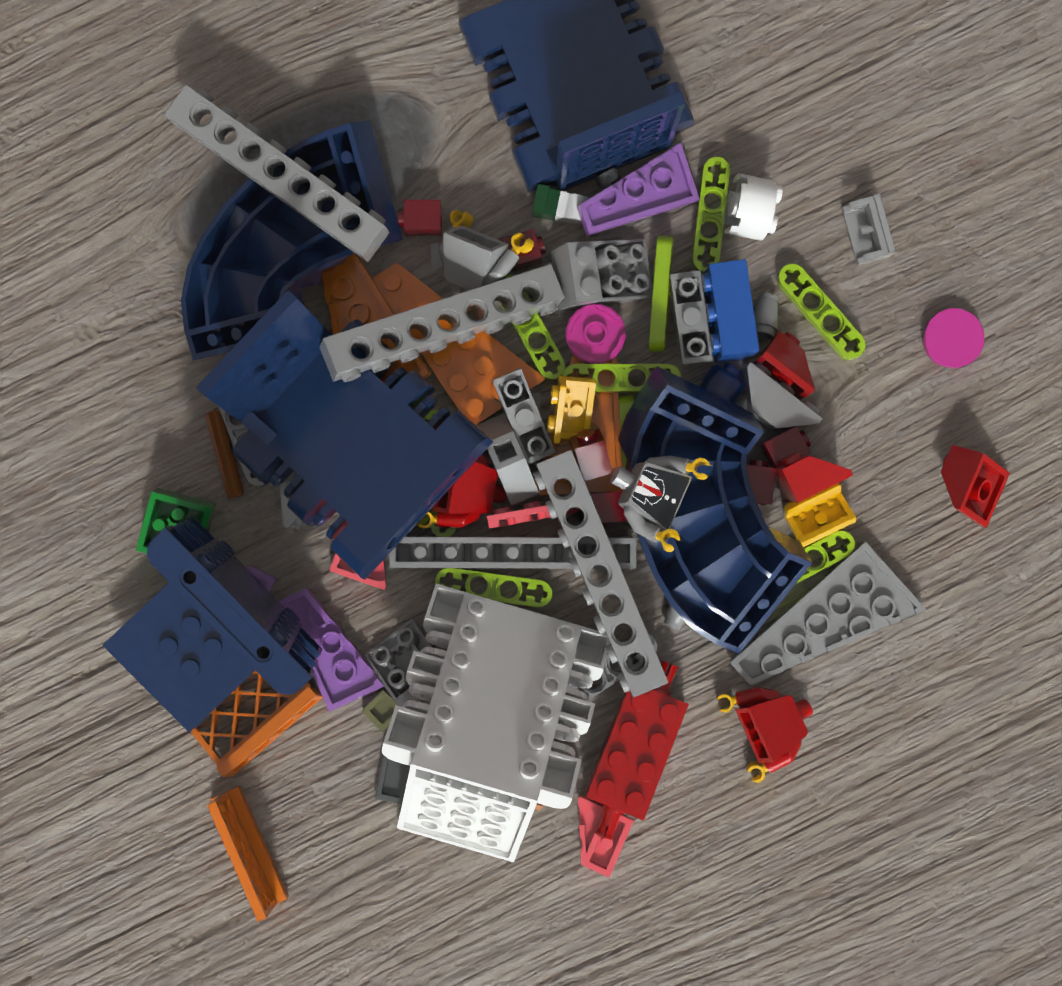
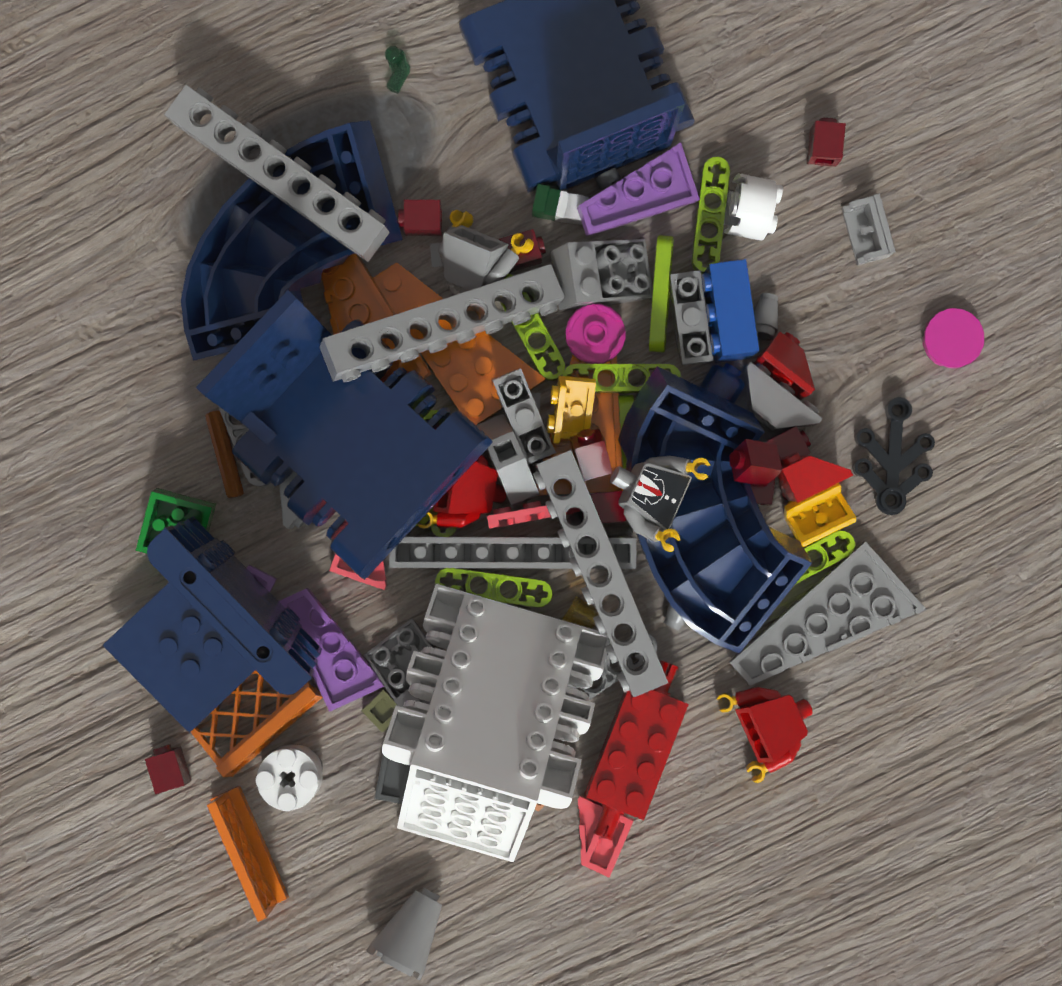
(167, 769): none -> dark red brick
(292, 794): none -> white brick
(399, 66): none -> clear green arm
(409, 934): none -> light grey cone
(580, 613): none -> clear yellow slope
(755, 462): none -> dark red brick
(825, 308): lime beam -> none
(826, 142): none -> dark red brick
(893, 462): none -> black plant
(973, 483): red slope -> none

